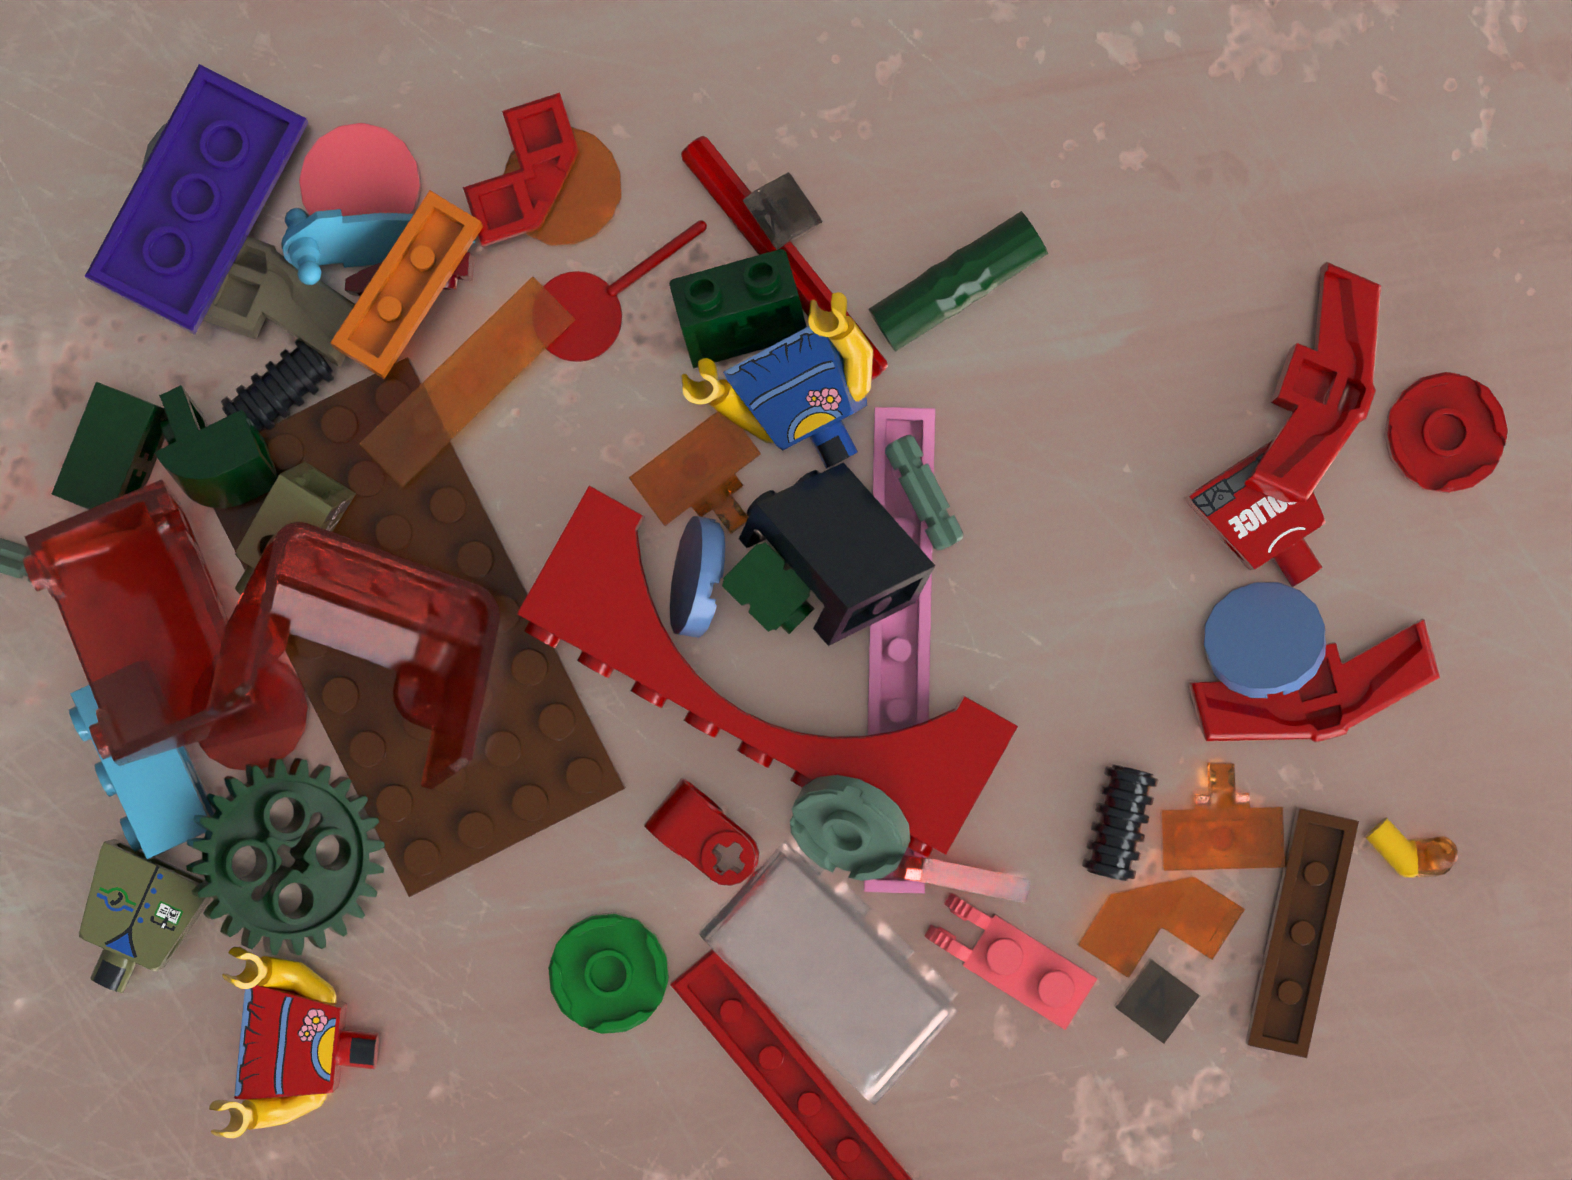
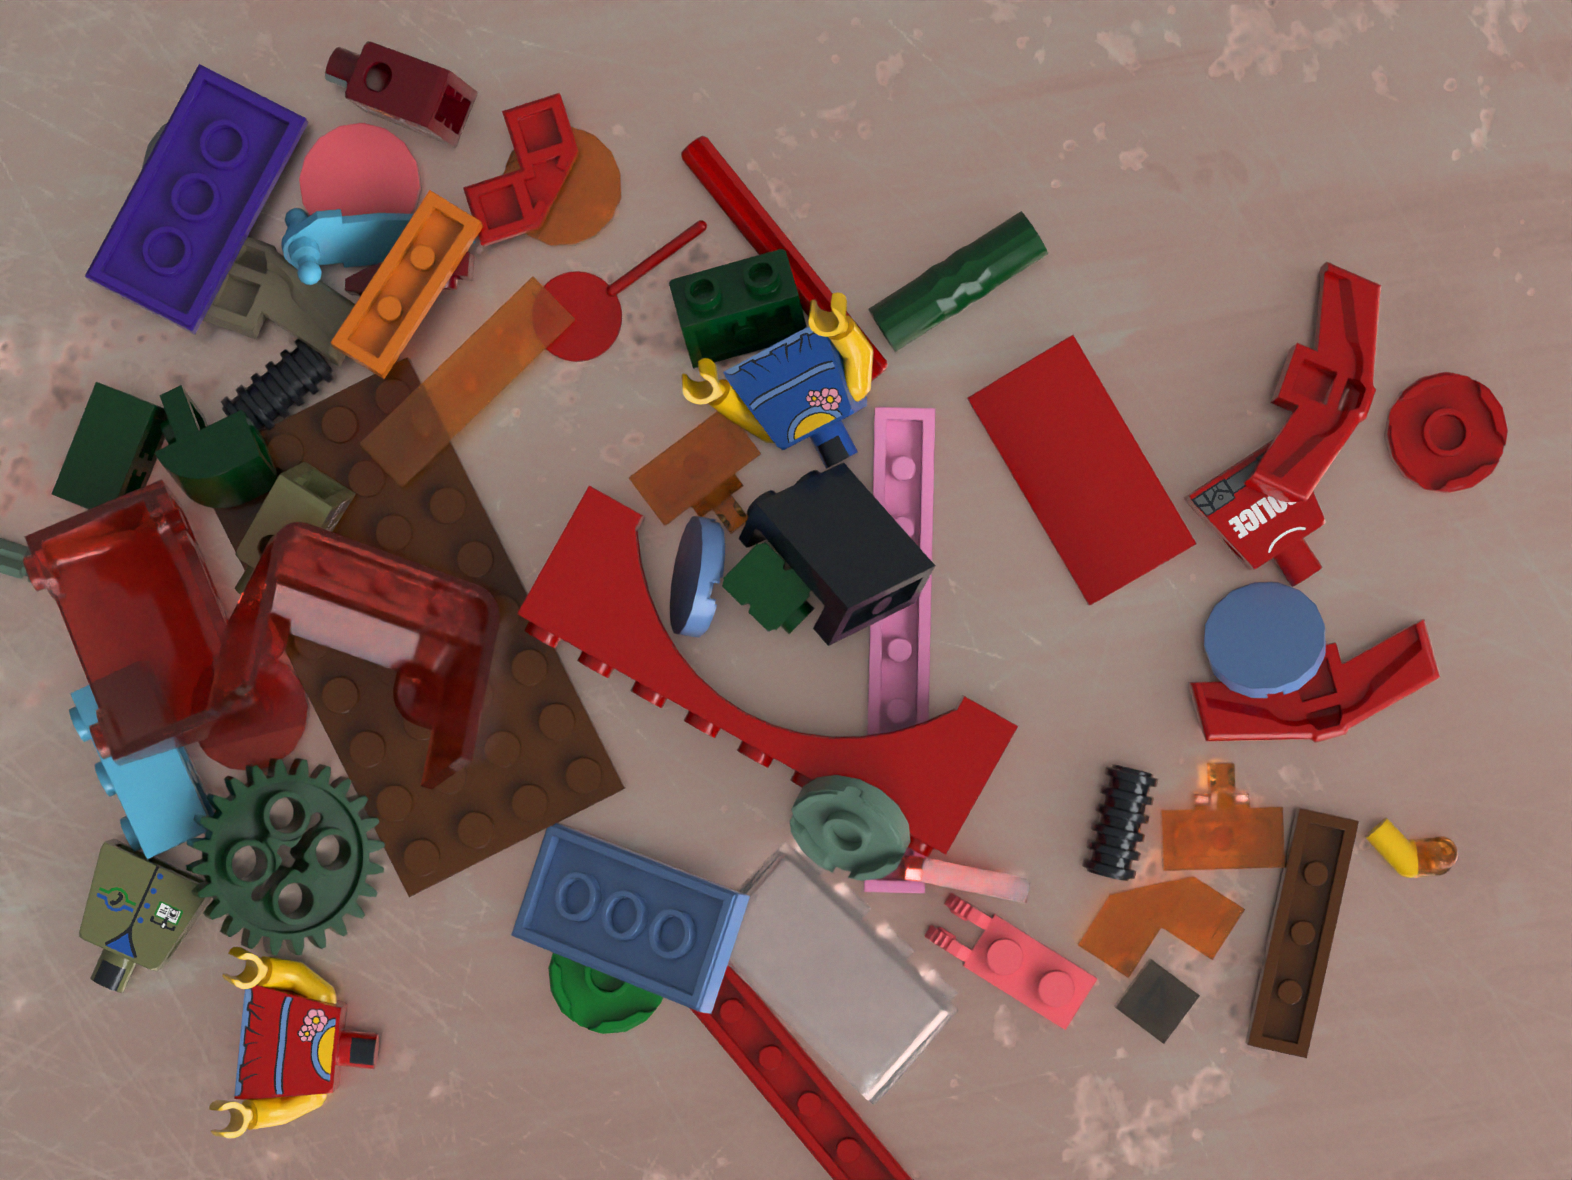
(404, 90): none -> dark red torso
(631, 917): none -> medium blue tile
(694, 827): red piece -> none
(782, 210): clear smoke tile -> none
(924, 492): sand green axle -> none
(1081, 470): none -> red slope

